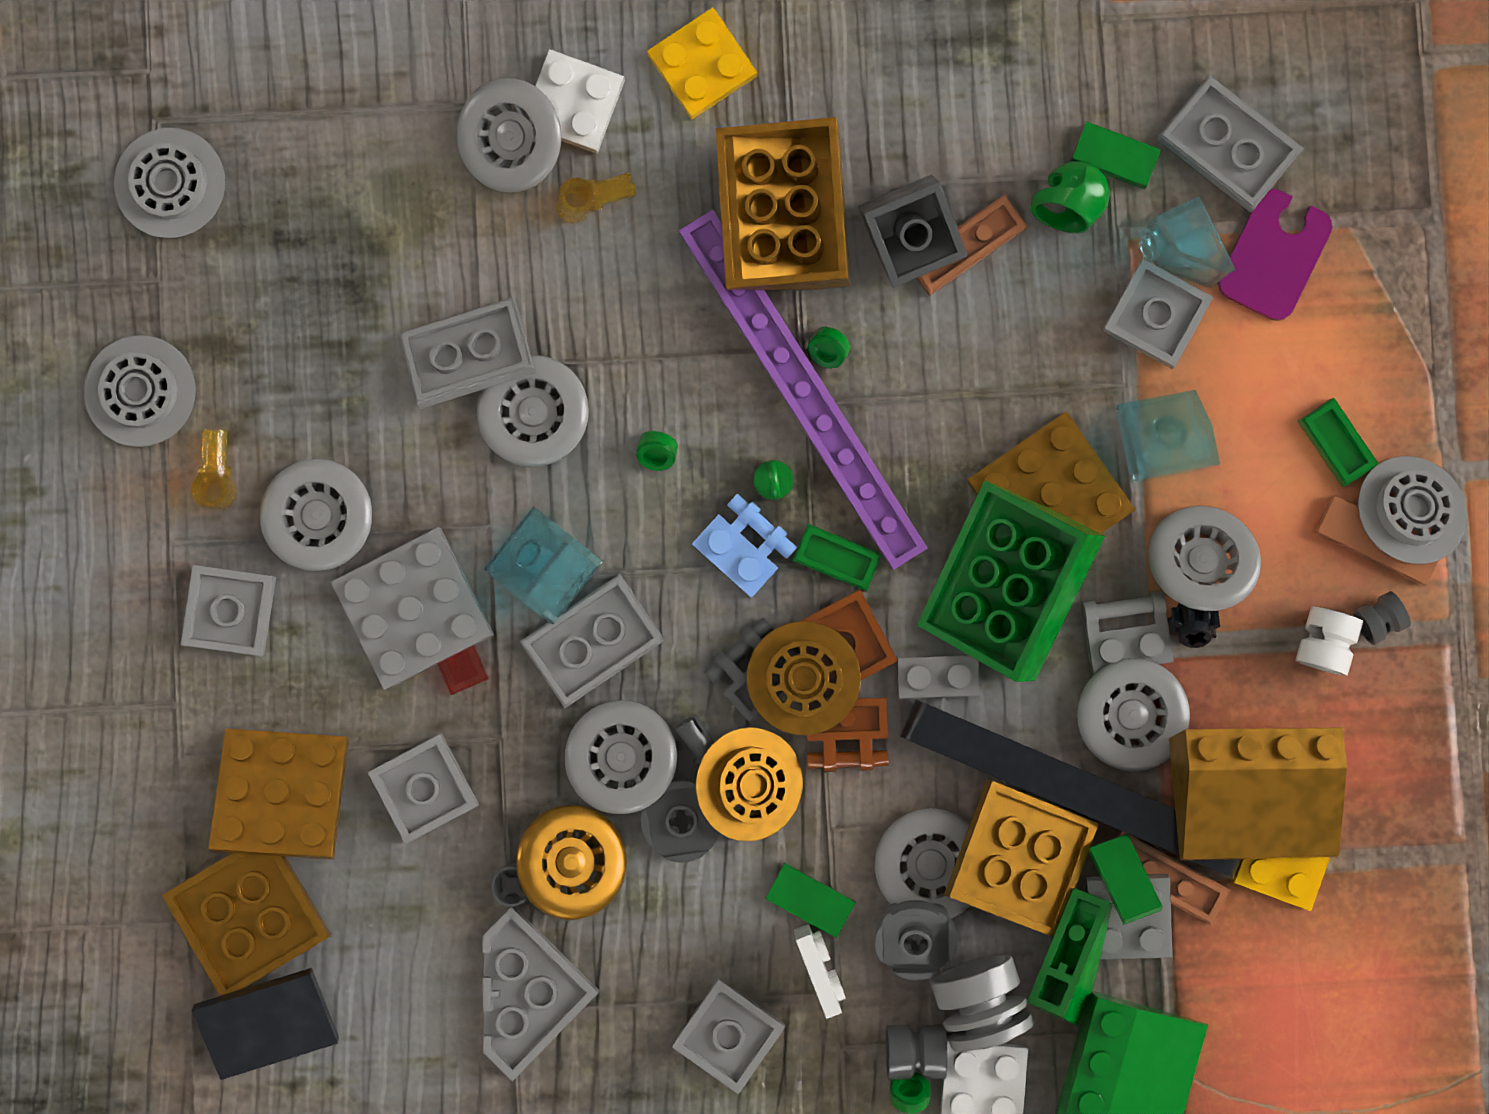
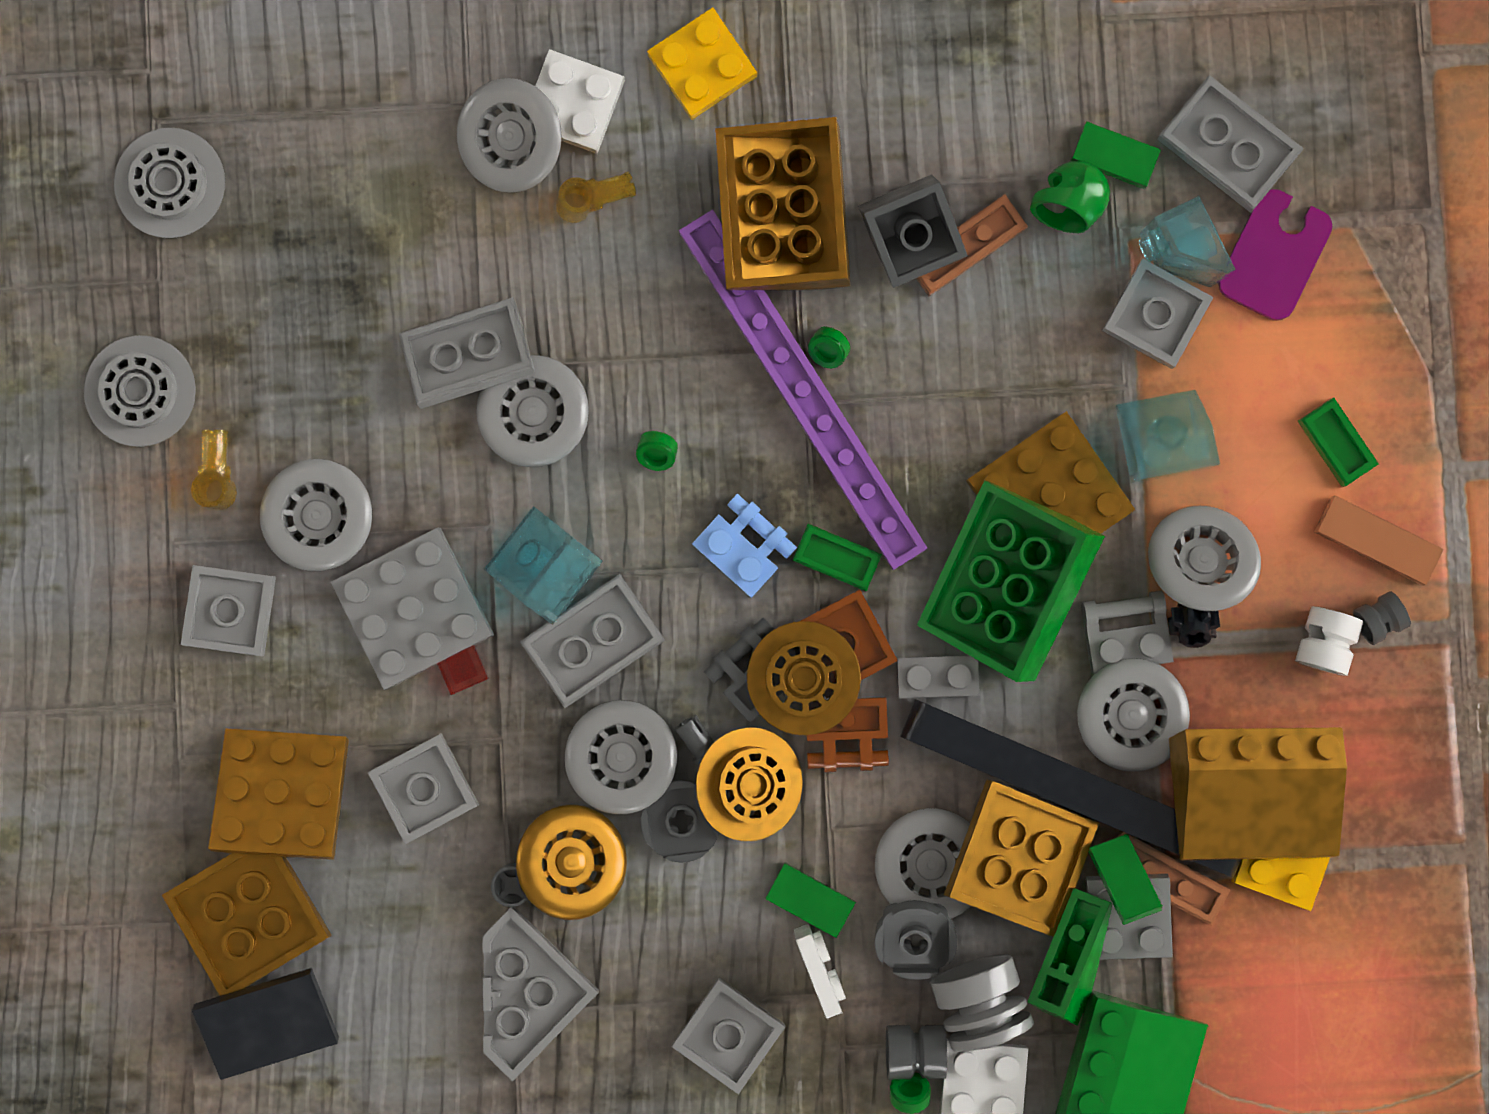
(773, 480): green tile -> none
(1424, 502): light grey wheel -> none

